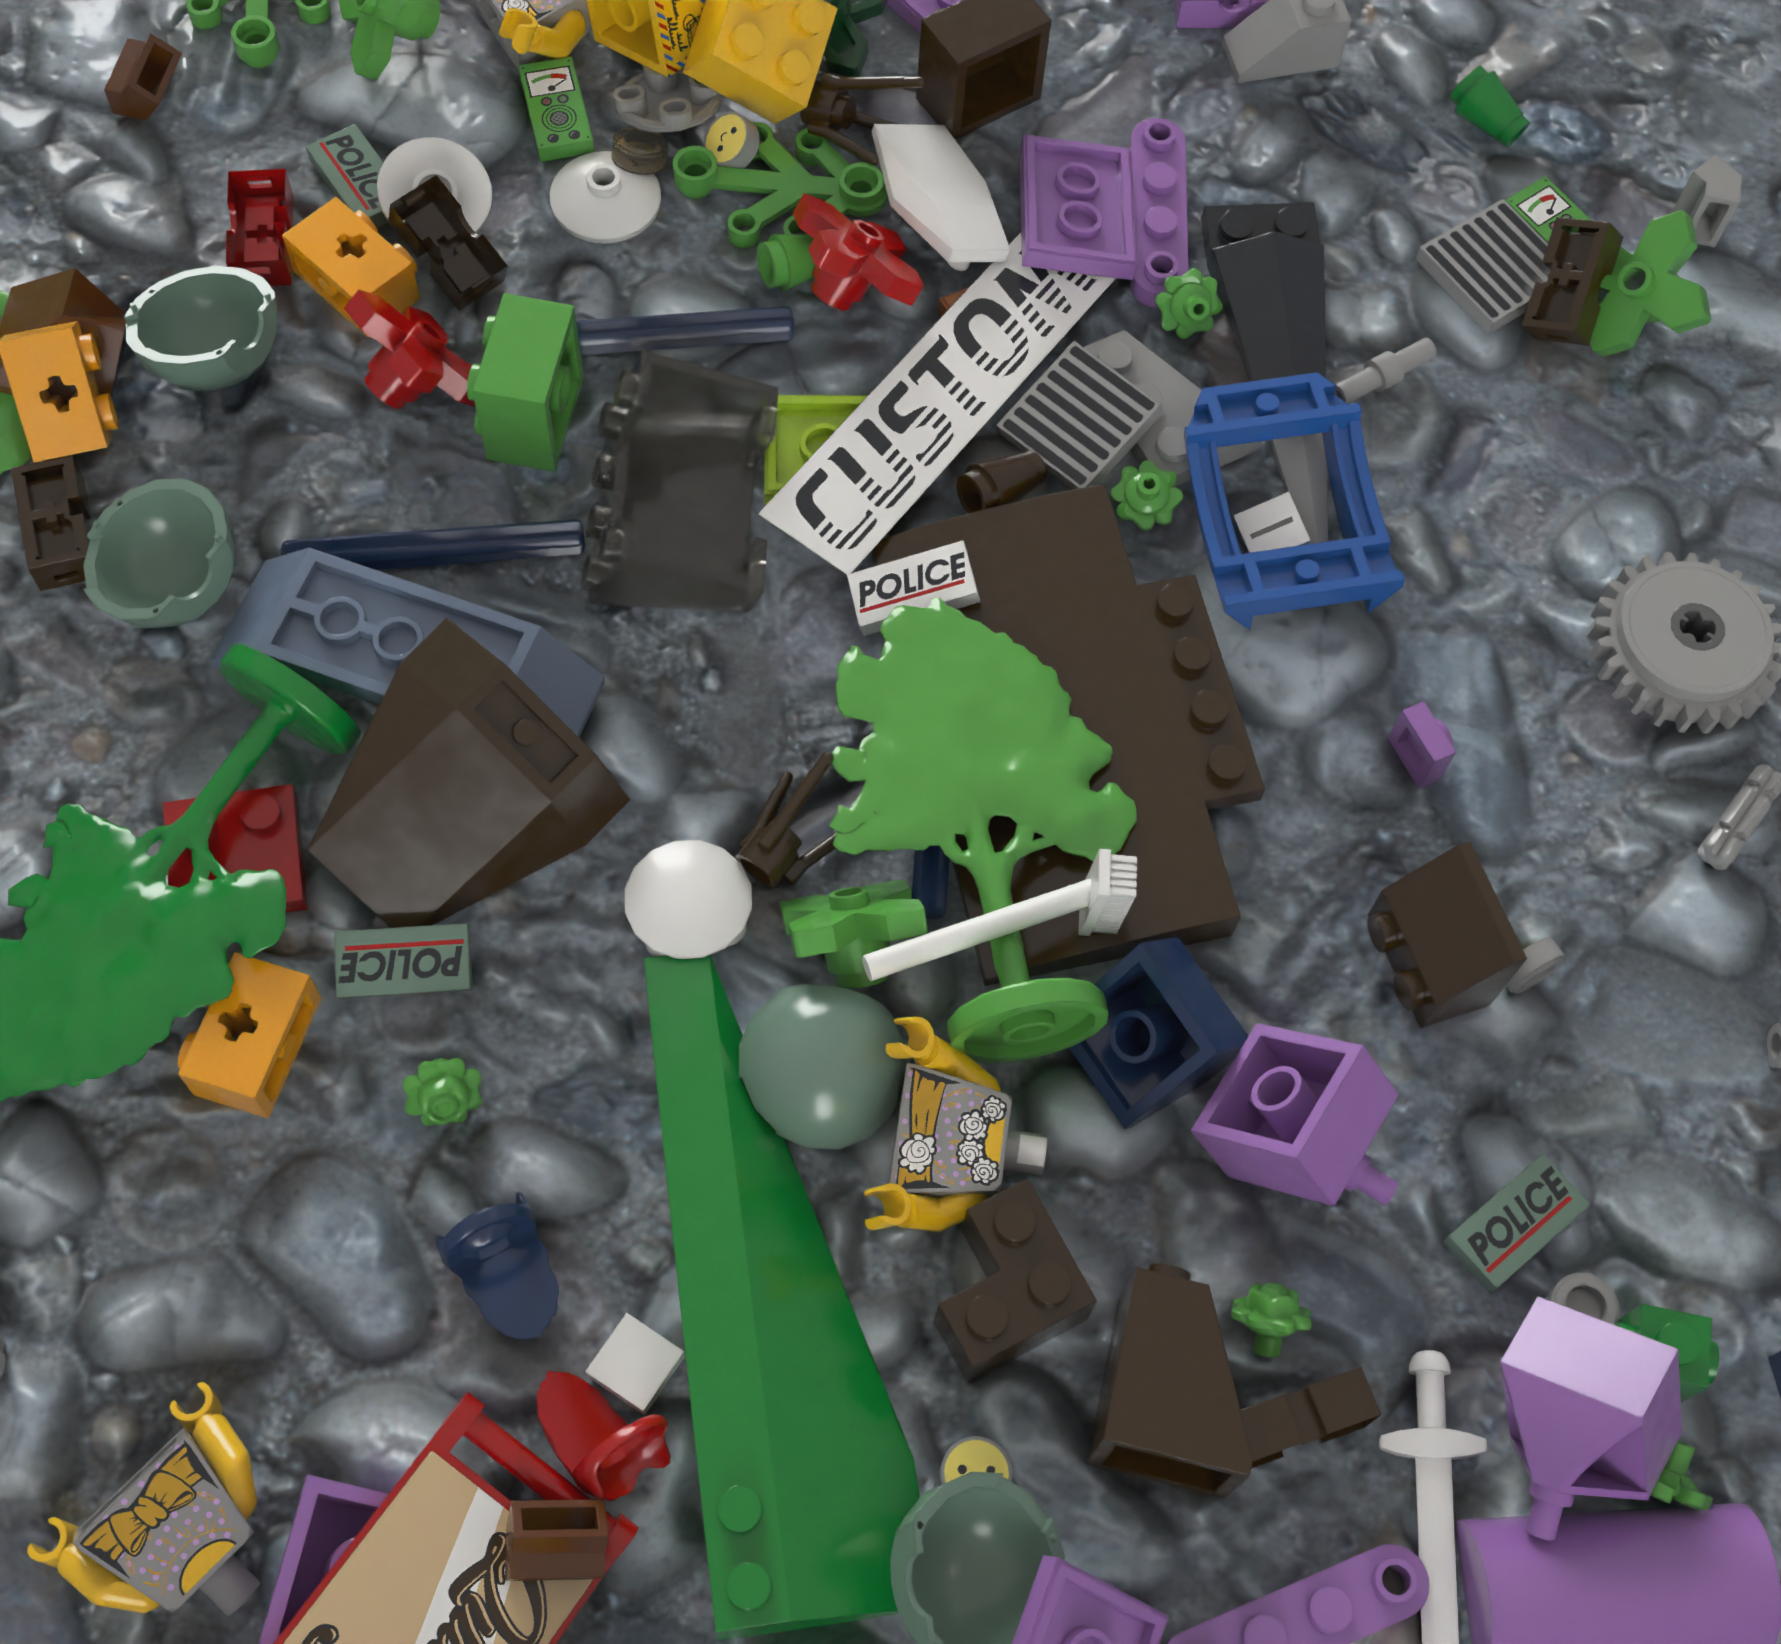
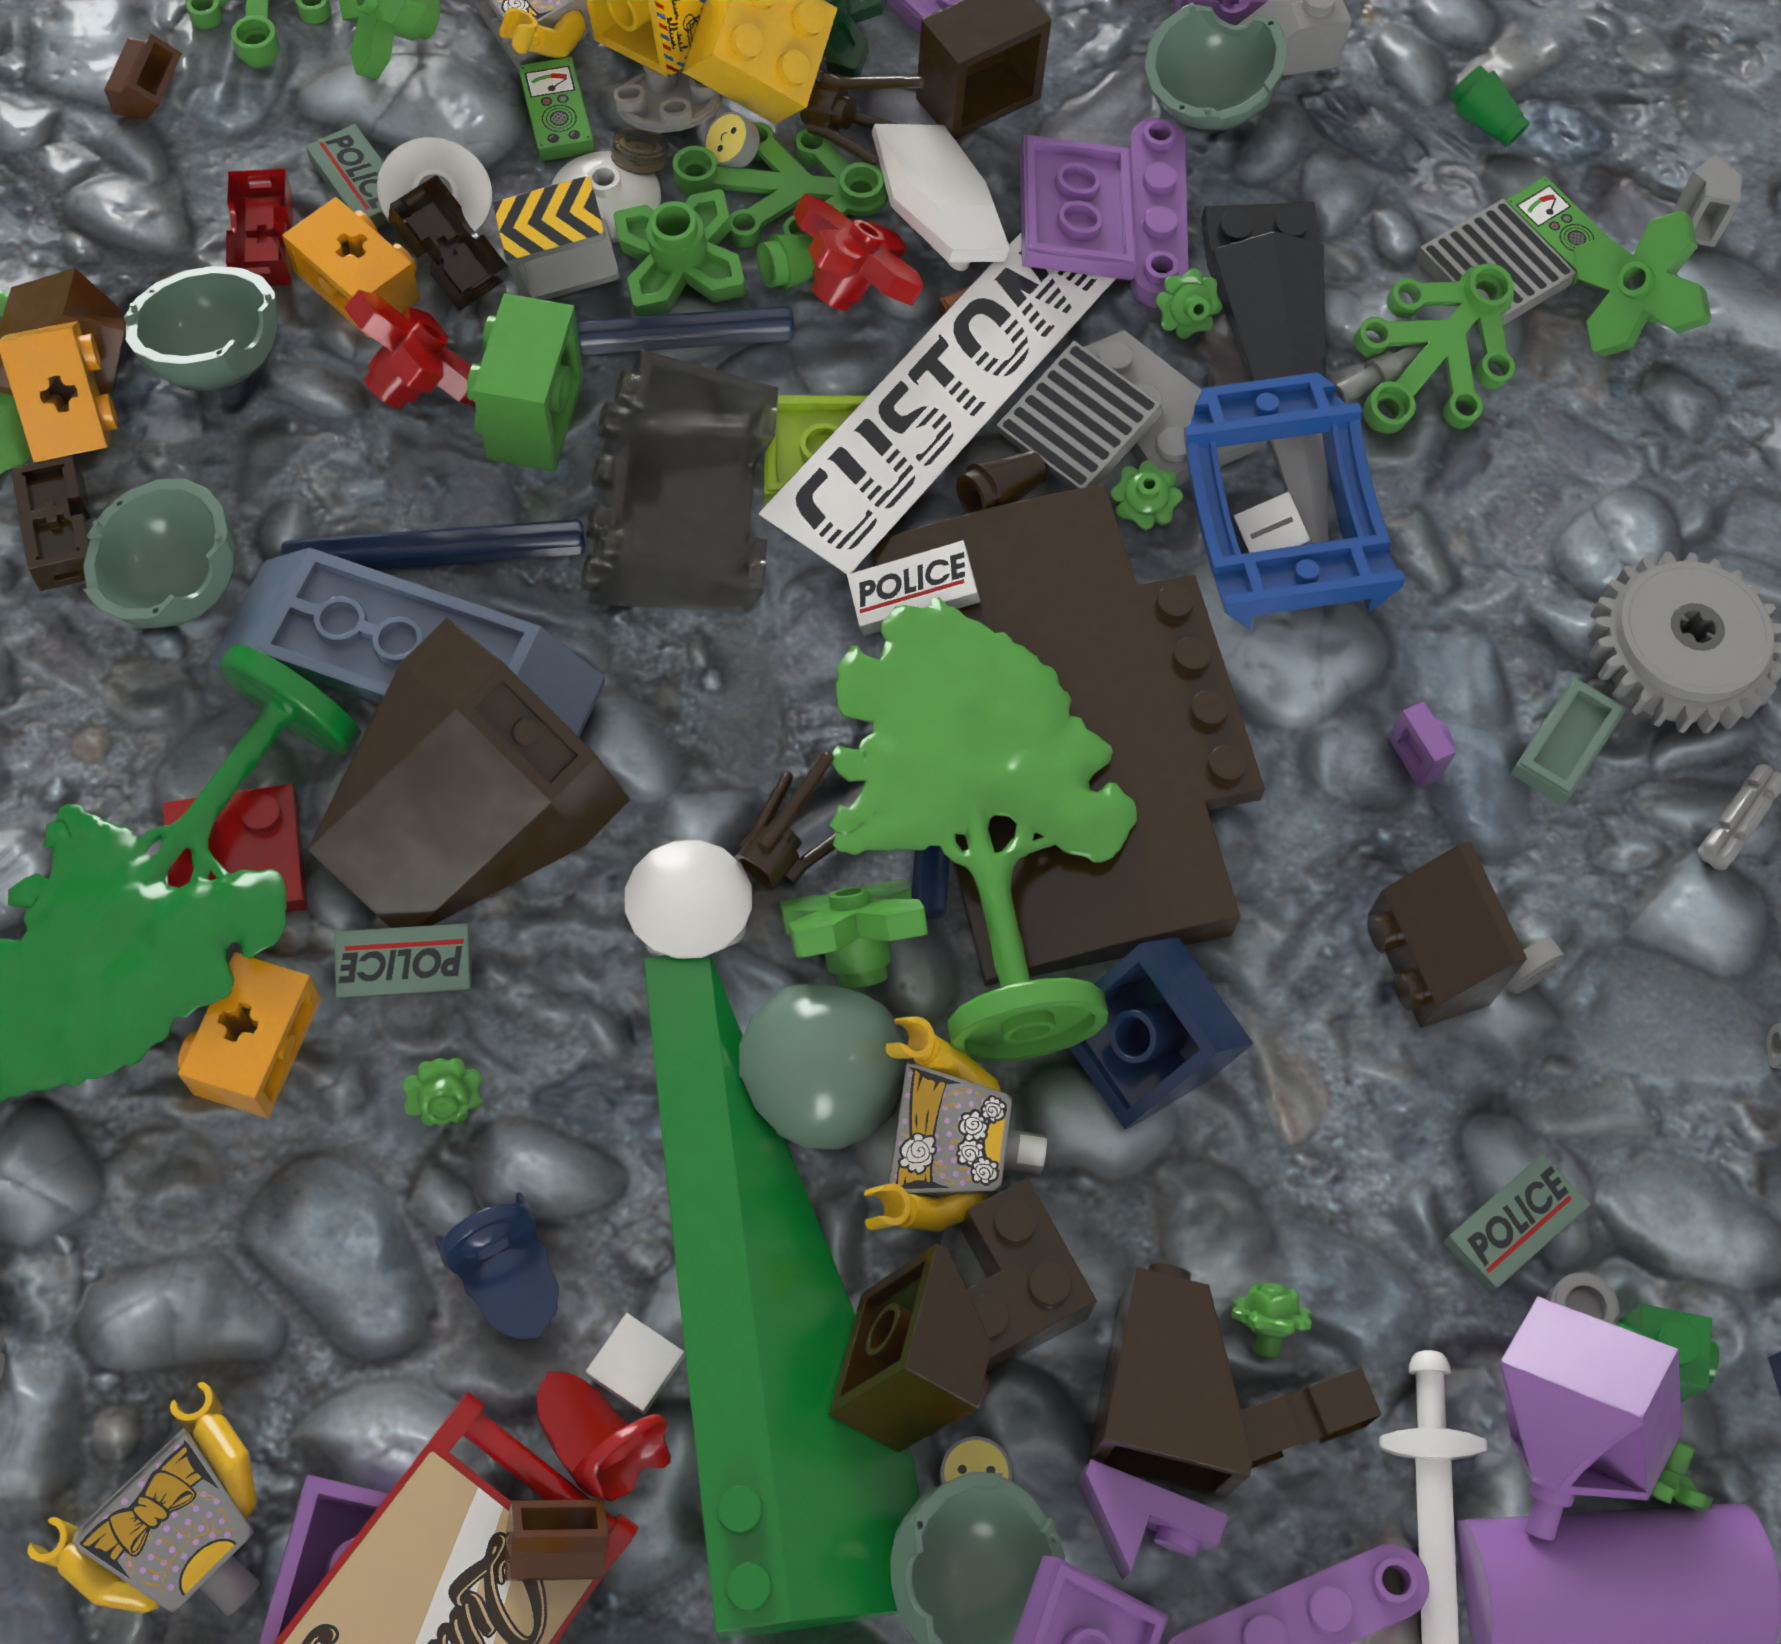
(556, 240): none -> piece
(679, 249): none -> bright green plant
(913, 1354): none -> dark brown slope
(1100, 898): white piece -> none
(1128, 1505): none -> medium lavender slope
(1215, 70): none -> sand green cylinder
(1299, 1116): medium lavender piece -> none
(1443, 340): none -> bright green plant
(1568, 741): none -> sand green tile
(1574, 280): dark brown piece -> none

